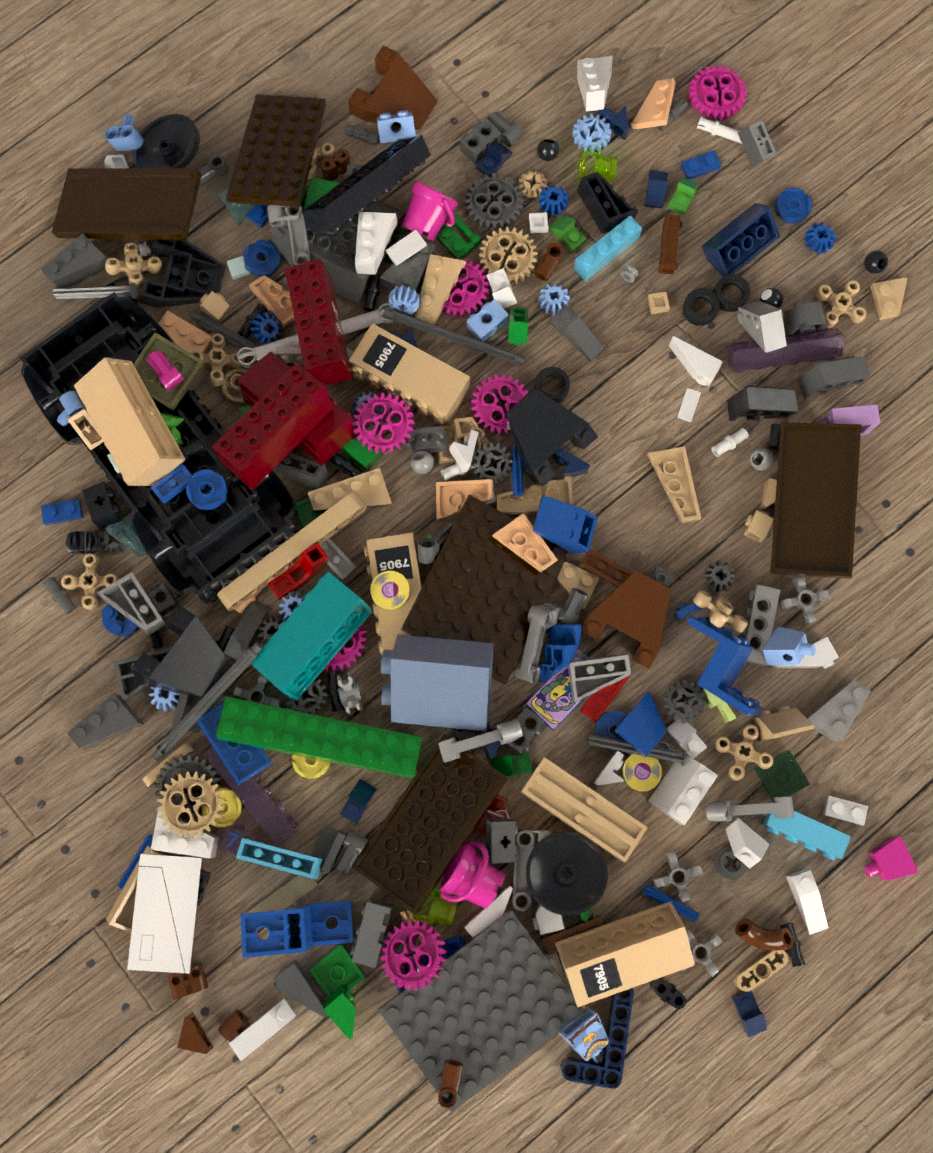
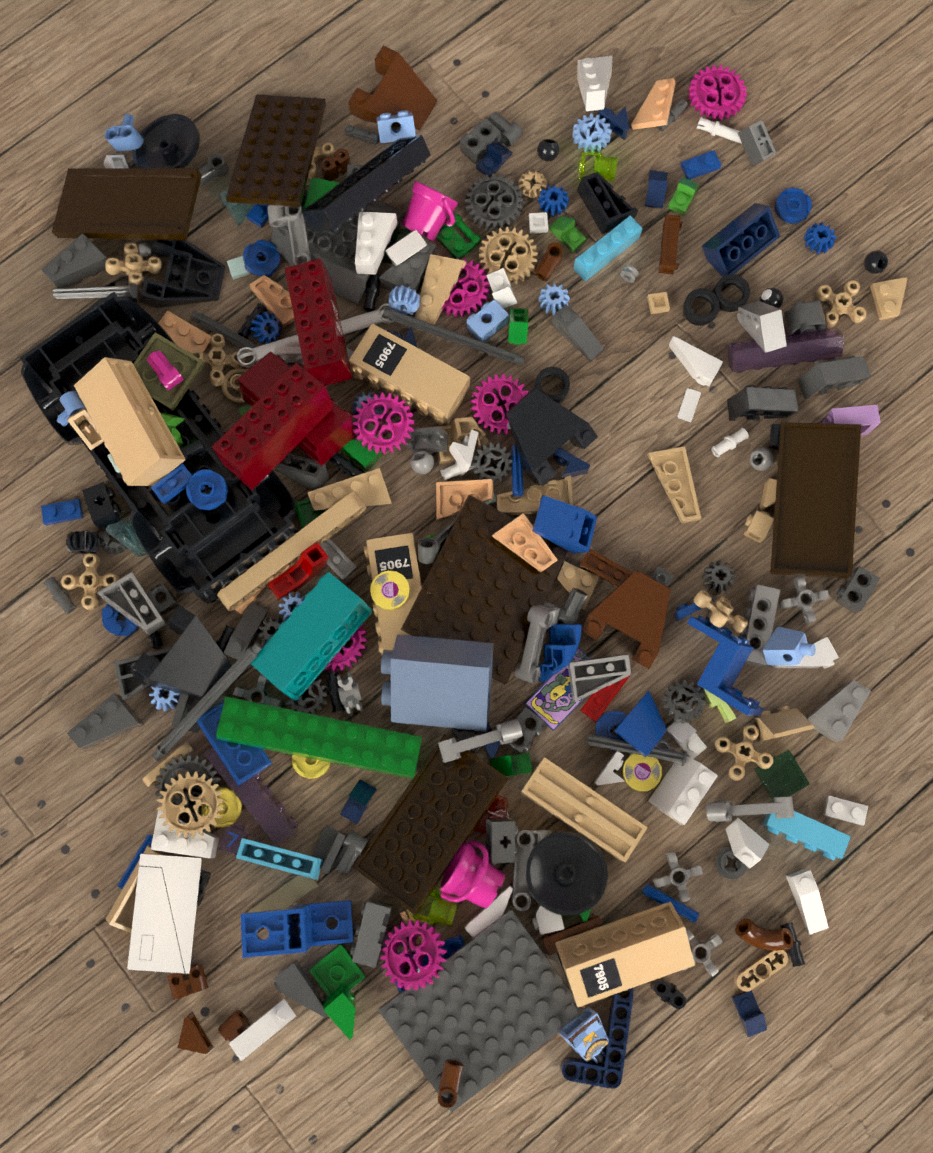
(214, 305): tan brick -> none
(860, 592): none -> dark grey brick
(890, 860): dark pink torso -> none

